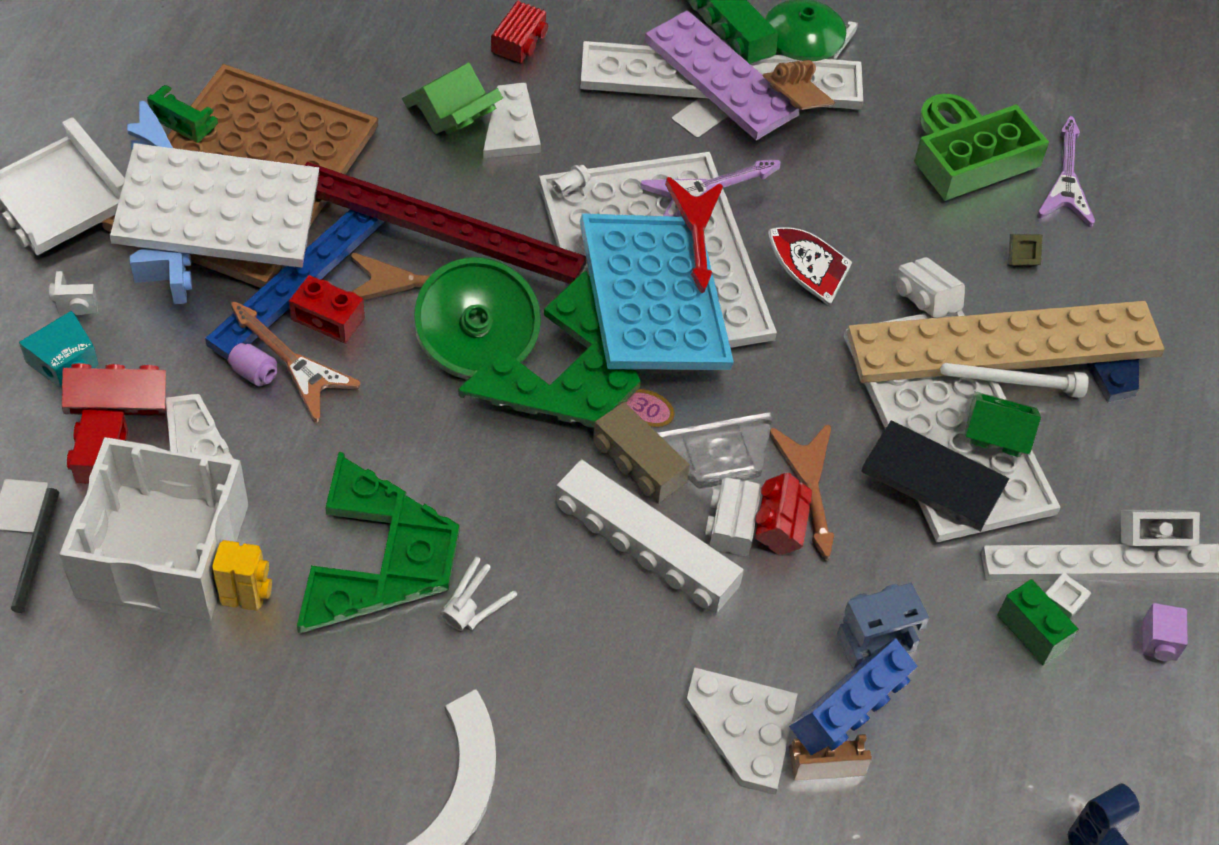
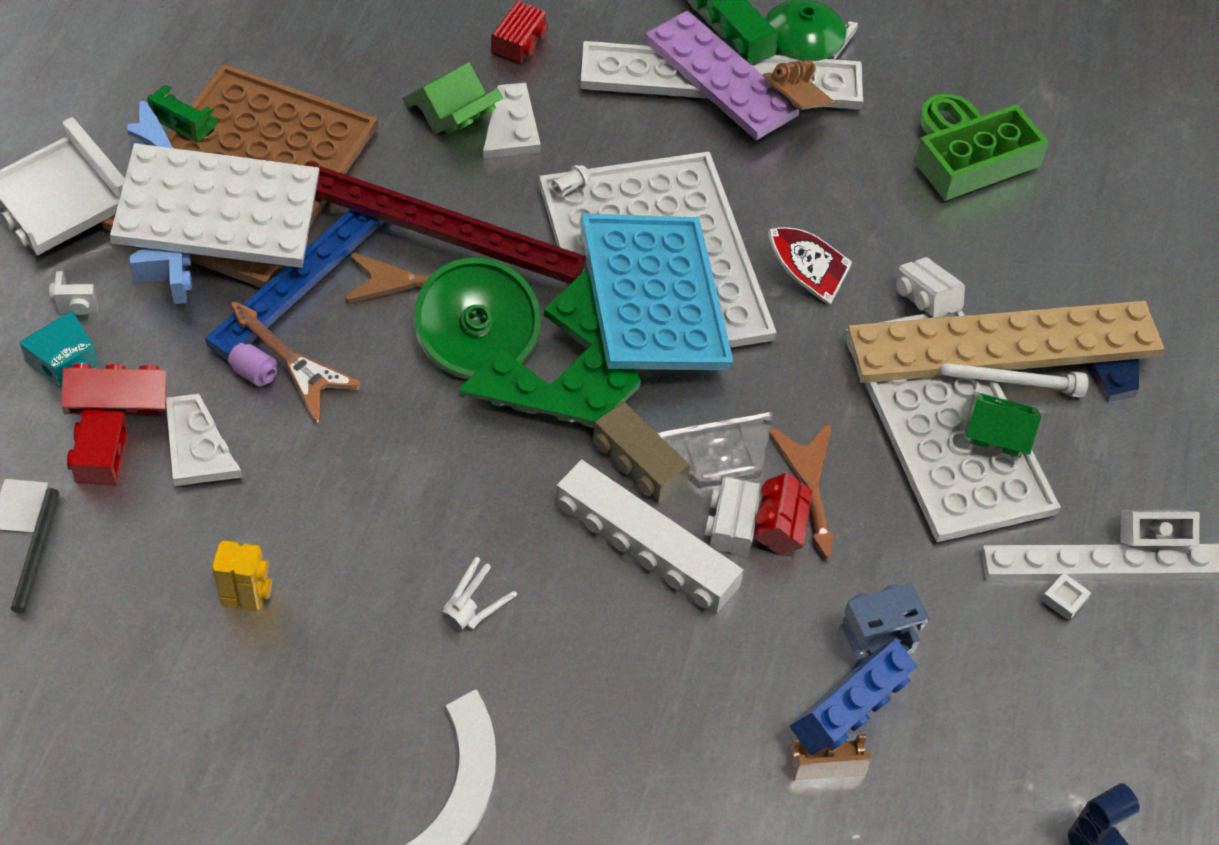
(154, 528): white tile -> none
(327, 309): red brick -> none
(415, 558): green wing -> none
(651, 407): clear pink sticker -> none
(696, 213): red piece -> none
(700, 116): white sticker -> none
(700, 186): lavender piece -> none
(744, 724): white plate -> none
(935, 475): black tile -> none
(1025, 249): olive plate -> none
(1037, 622): green brick -> none
(1067, 189): lavender piece -> none
(1165, 632): lavender brick -> none

